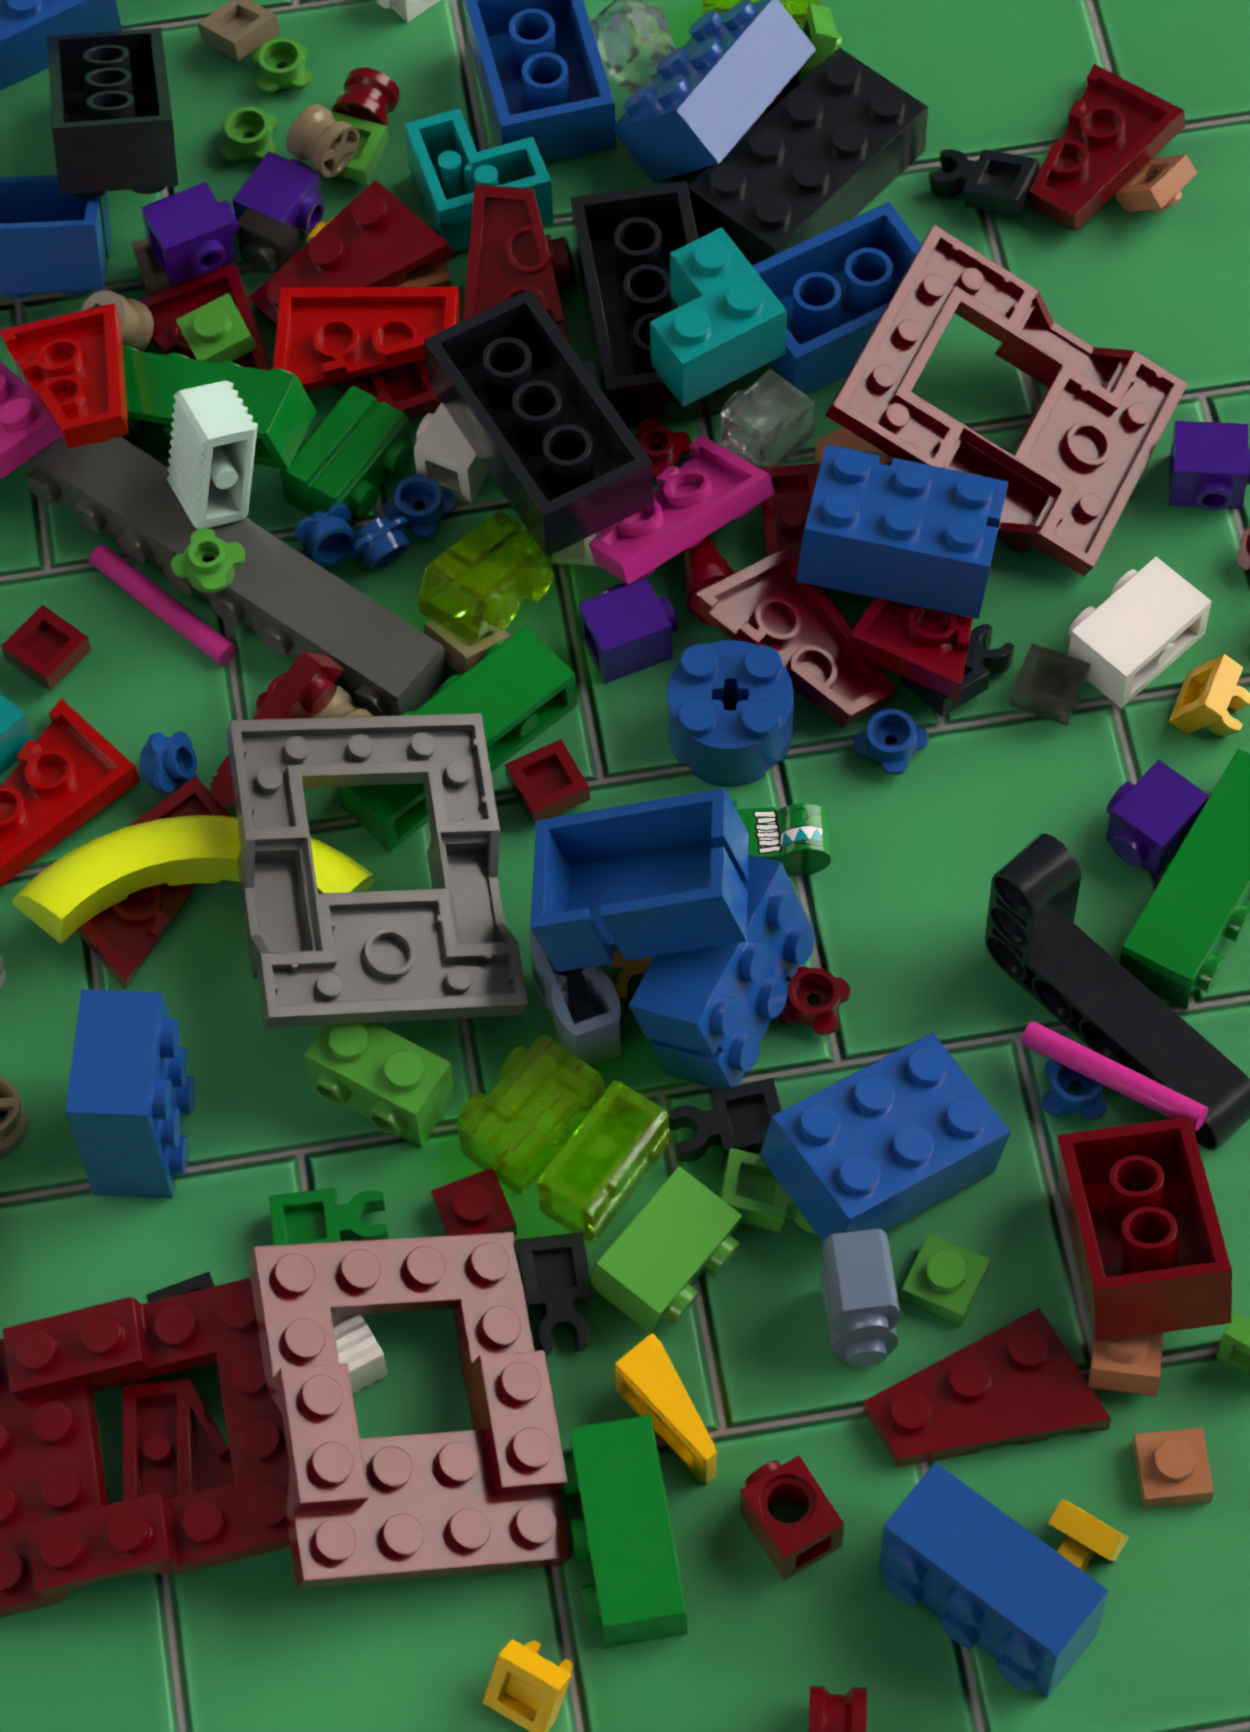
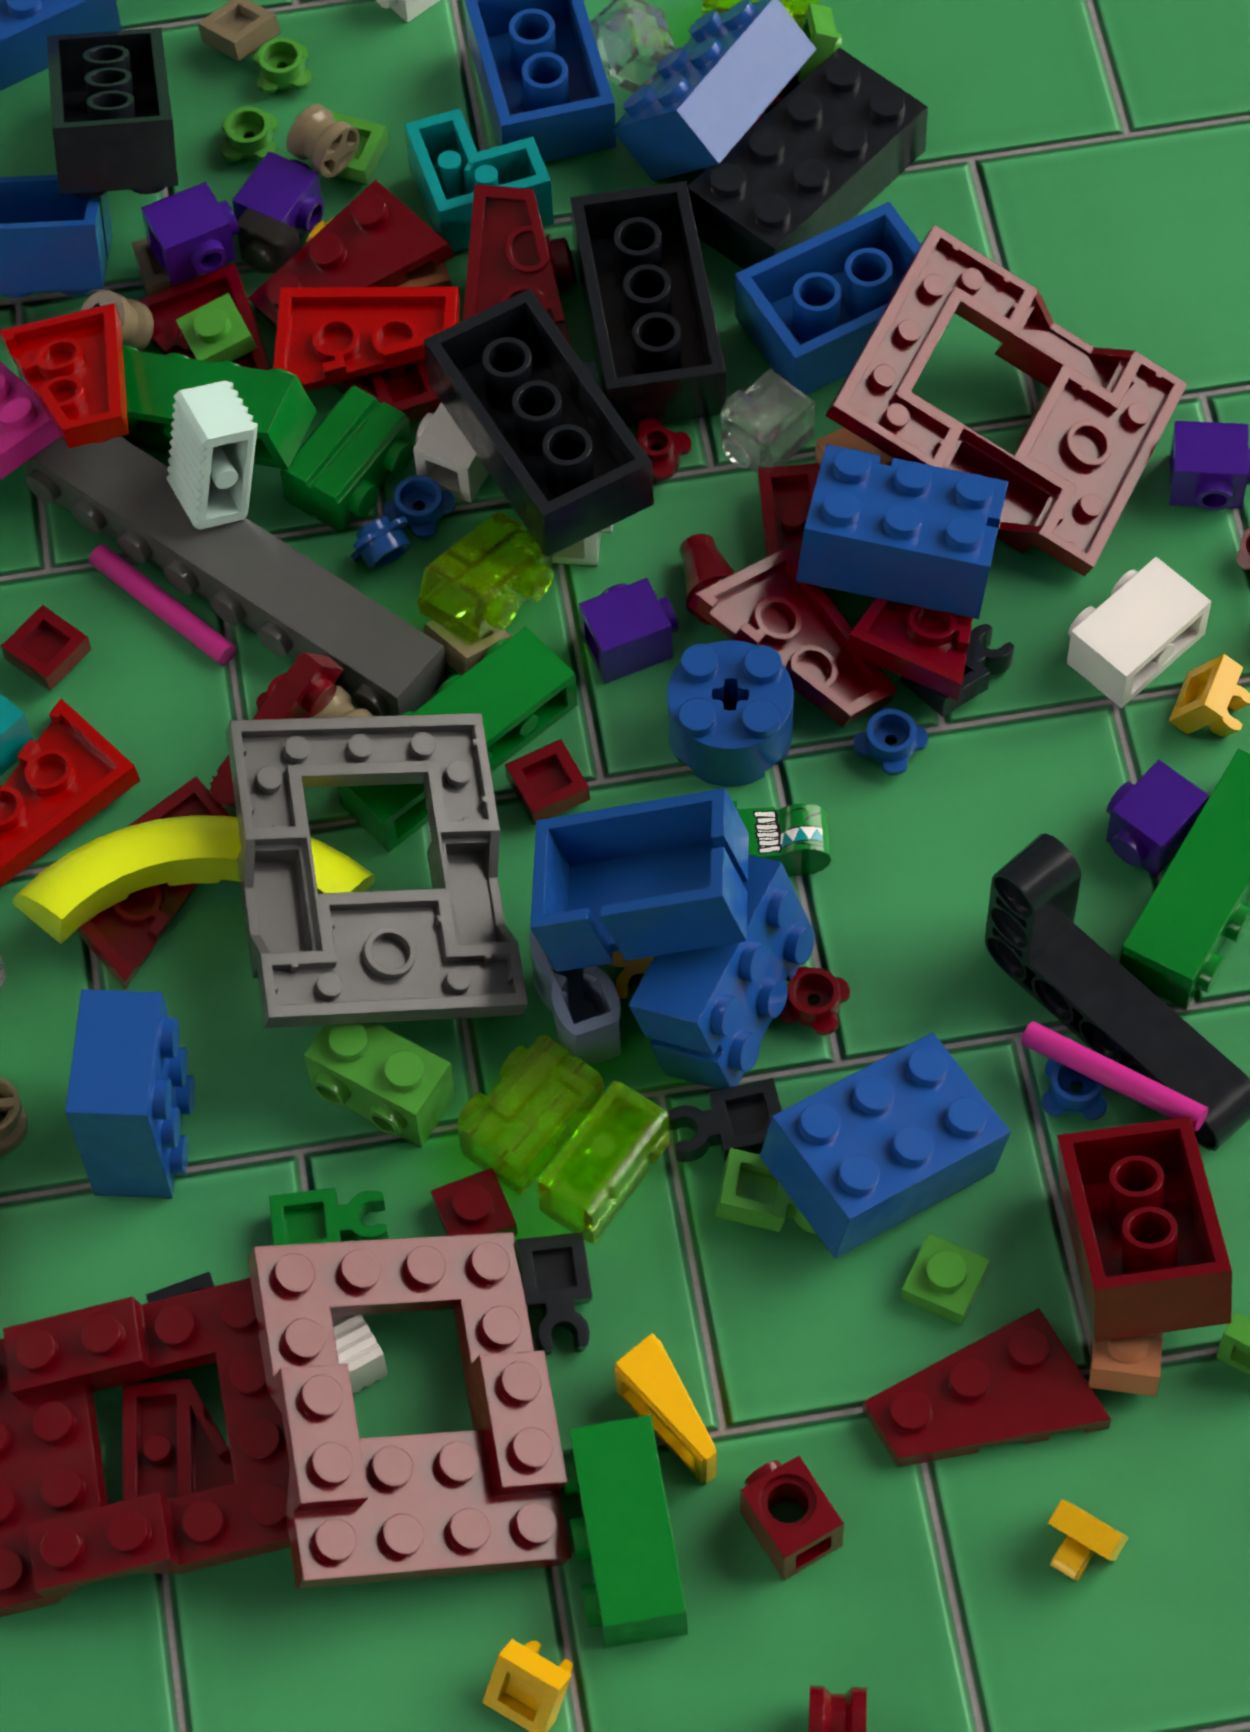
(168, 761): blue plate -> none
(211, 575): bright green plate -> none
(327, 535): blue plate -> none
(368, 96): dark red wheel -> none
(666, 1250): bright green brick -> none
(686, 508): dark pink wing -> none
(722, 323): teal brick -> none
(860, 1296): sand blue brick -> none
(990, 1581): blue brick -> none
(992, 183): black plate -> none
(1049, 684): clear smoke plate -> none
(1104, 145): dark red wing -> none
(1156, 184): nougat plate -> none
(1172, 1467): nougat plate -> none

